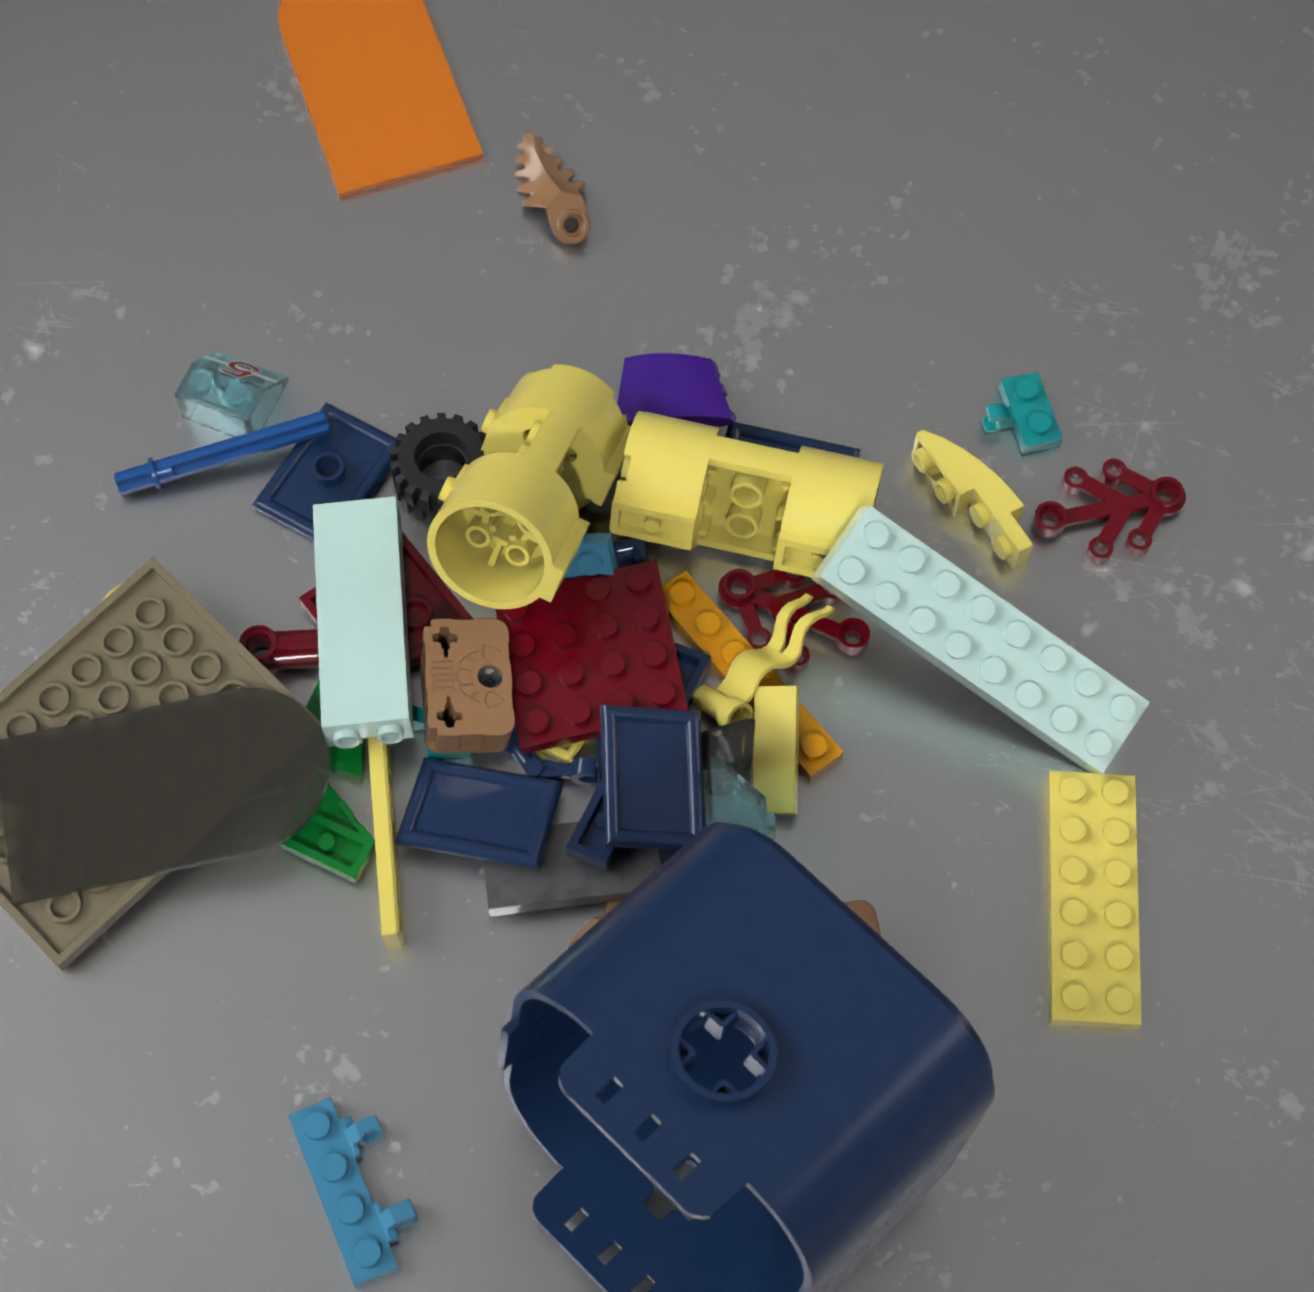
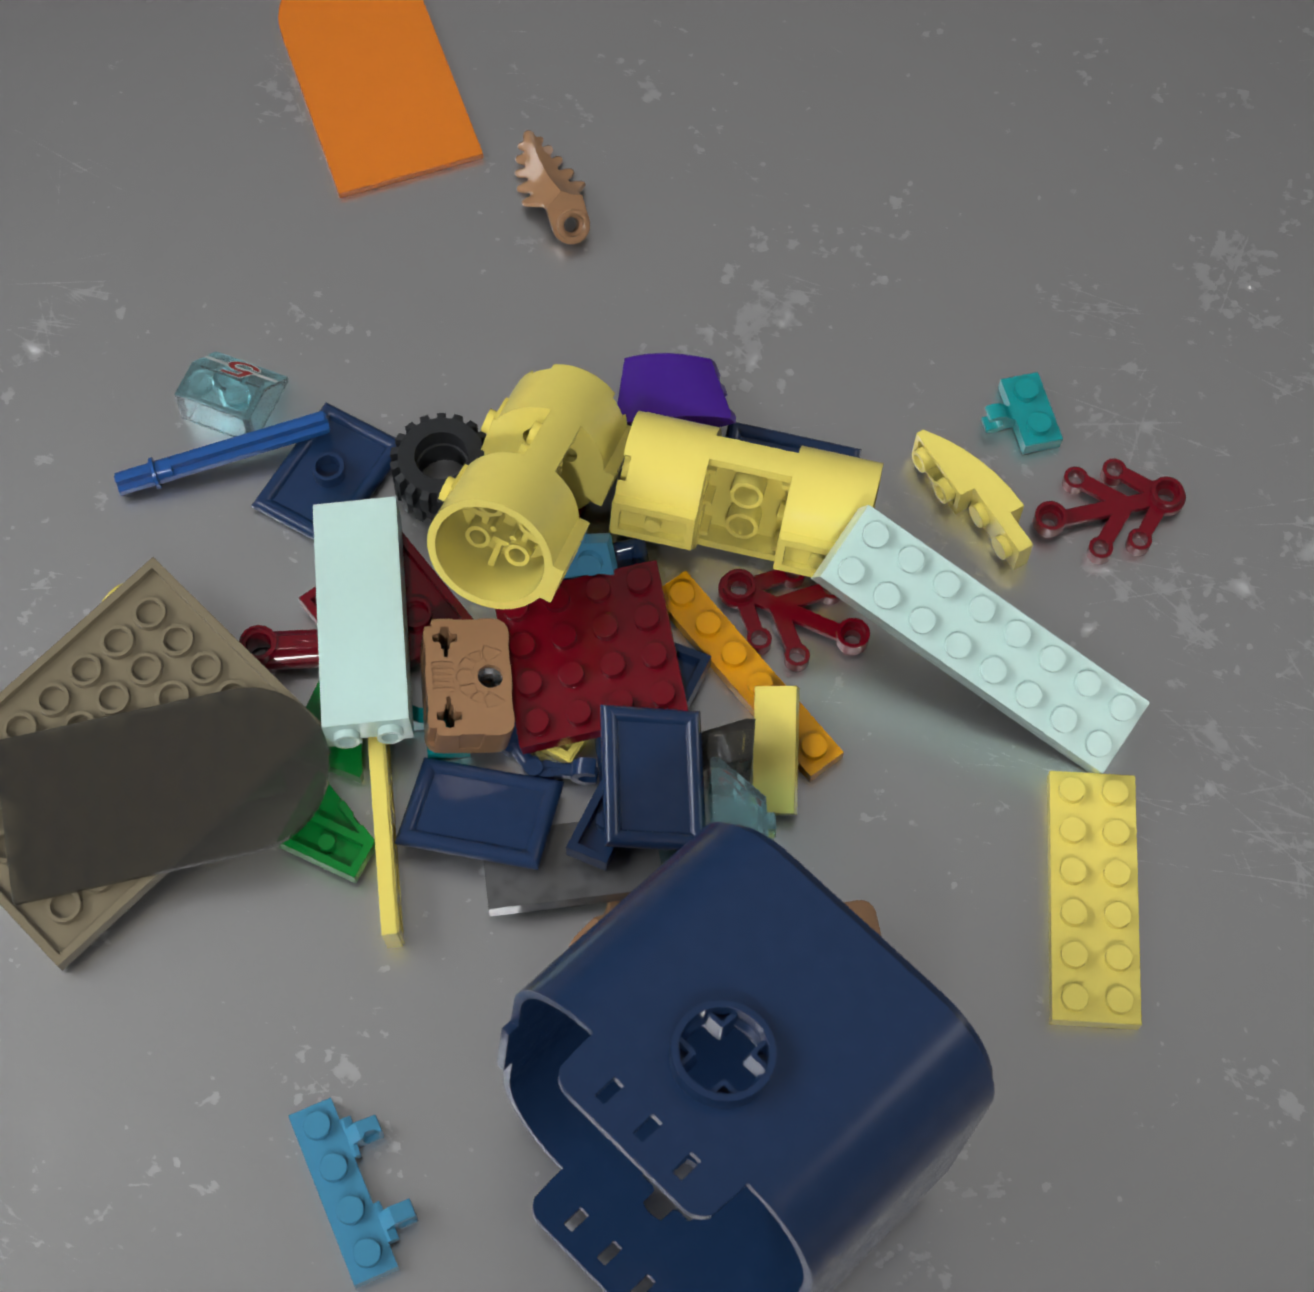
(731, 698): light yellow flag -> none

